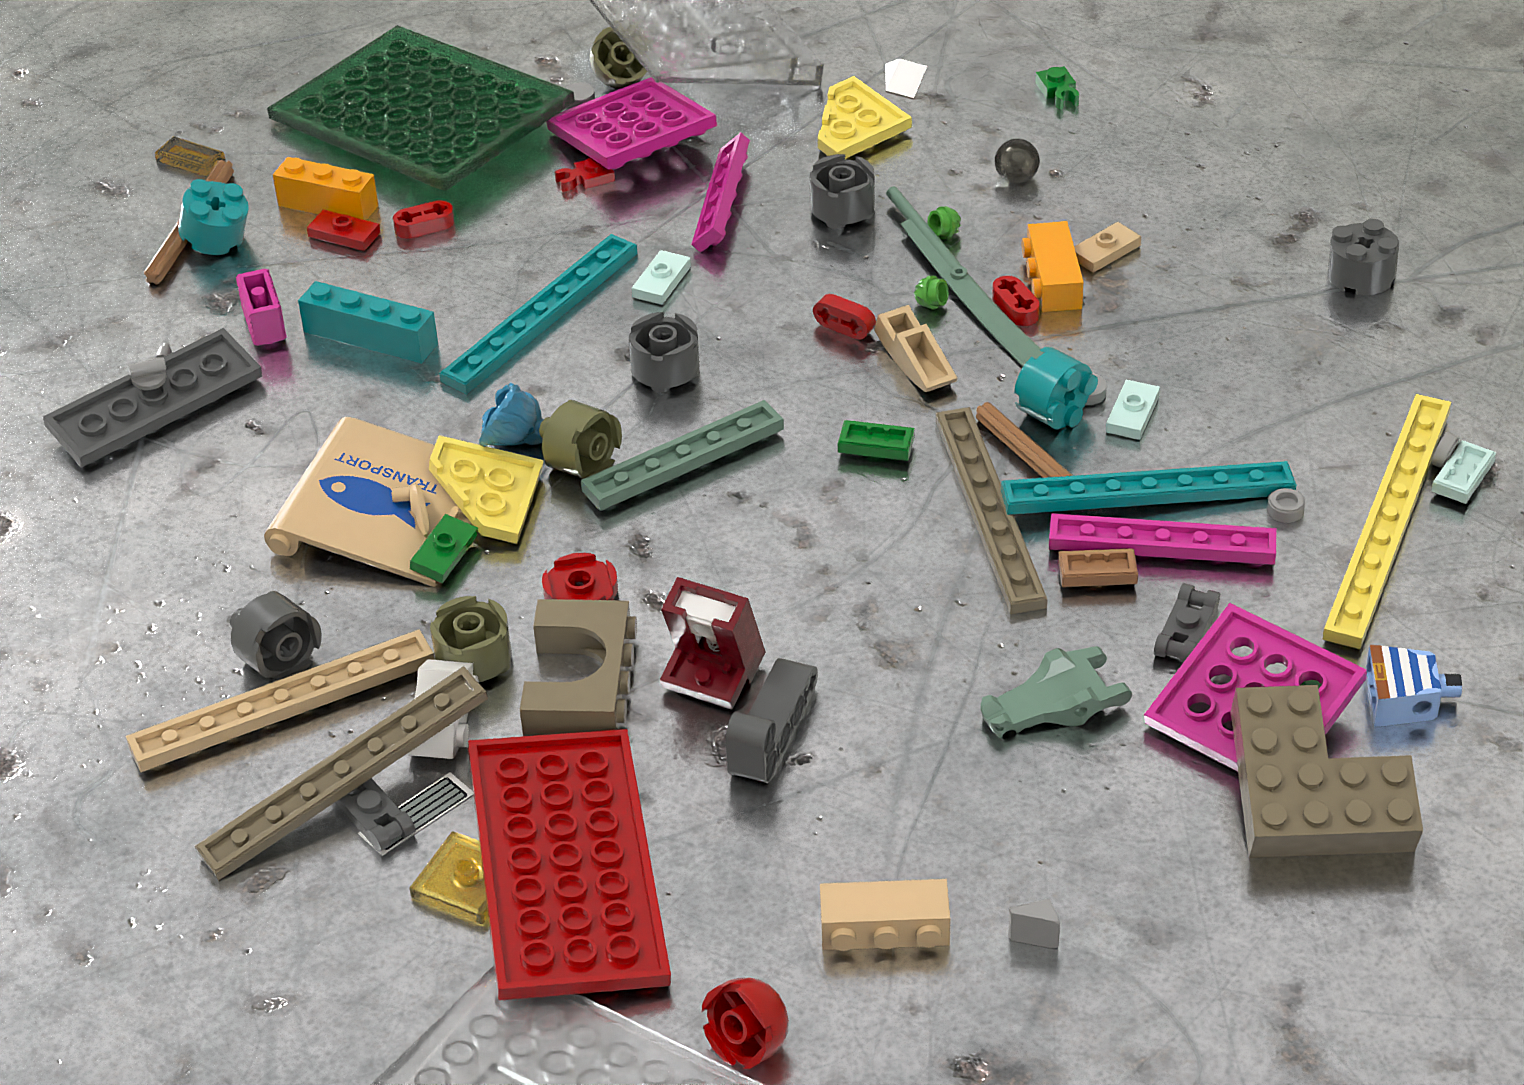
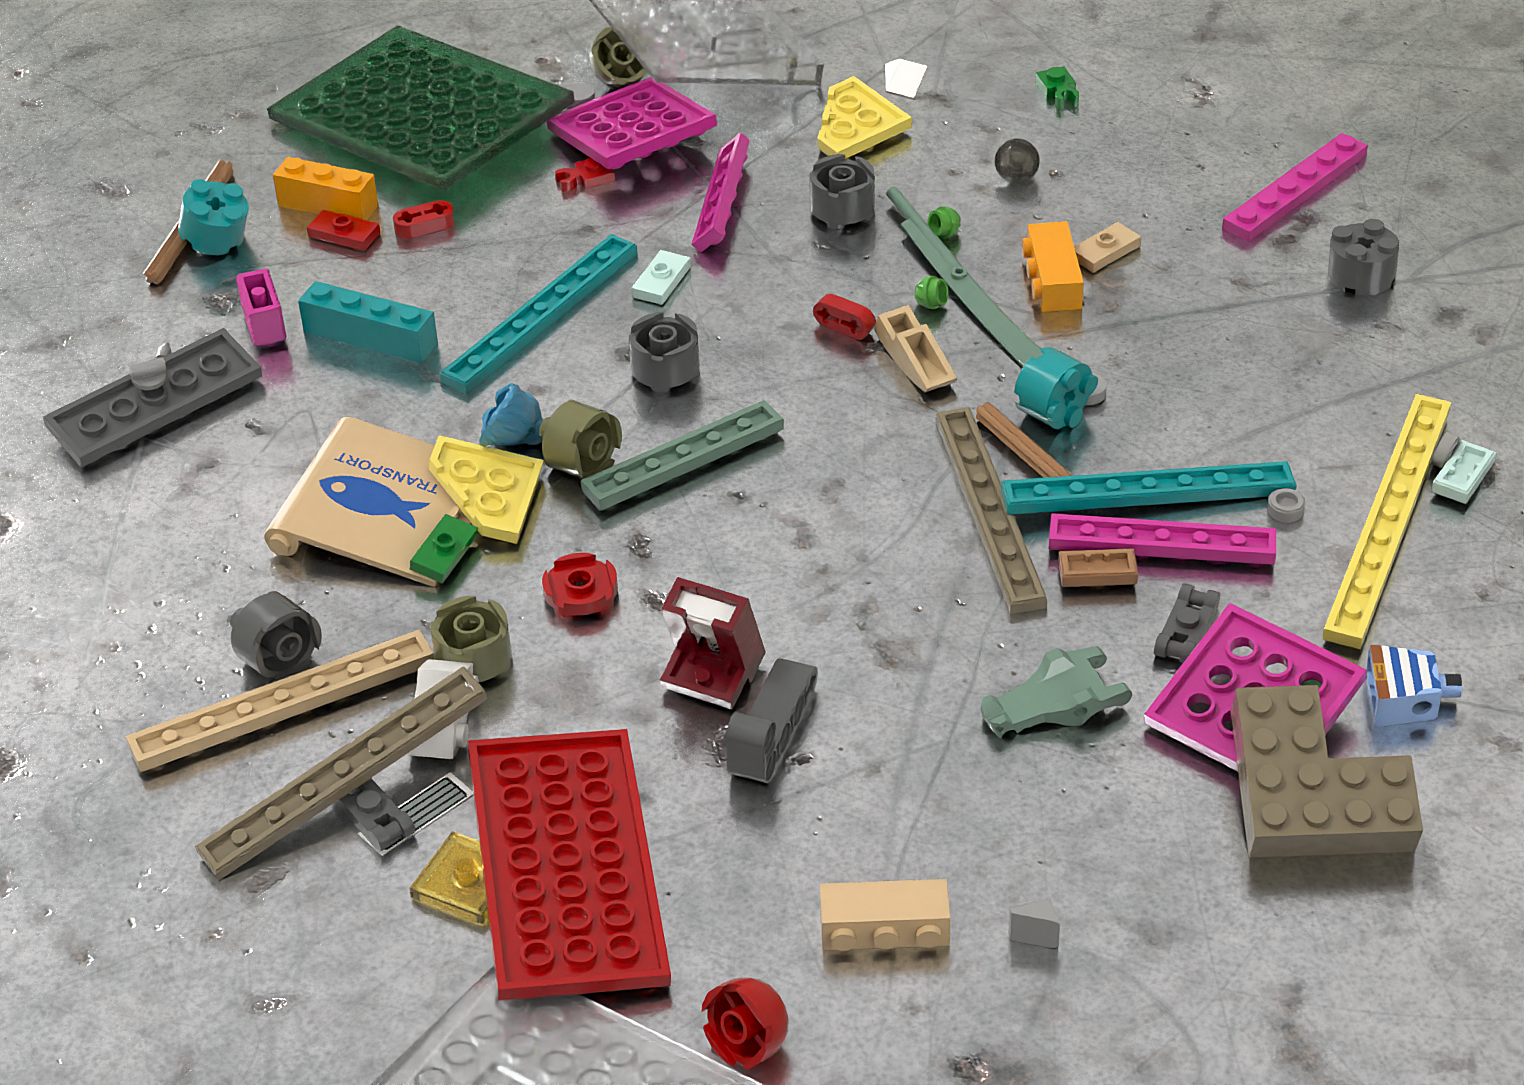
(189, 156): clear smoke tile -> none
(418, 506): tan bar -> none
(589, 704): dark tan arch -> none
(876, 440): green plate -> none
(1015, 300): red beam -> none
(1132, 409): light aqua plate -> none
(1294, 187): none -> dark pink plate

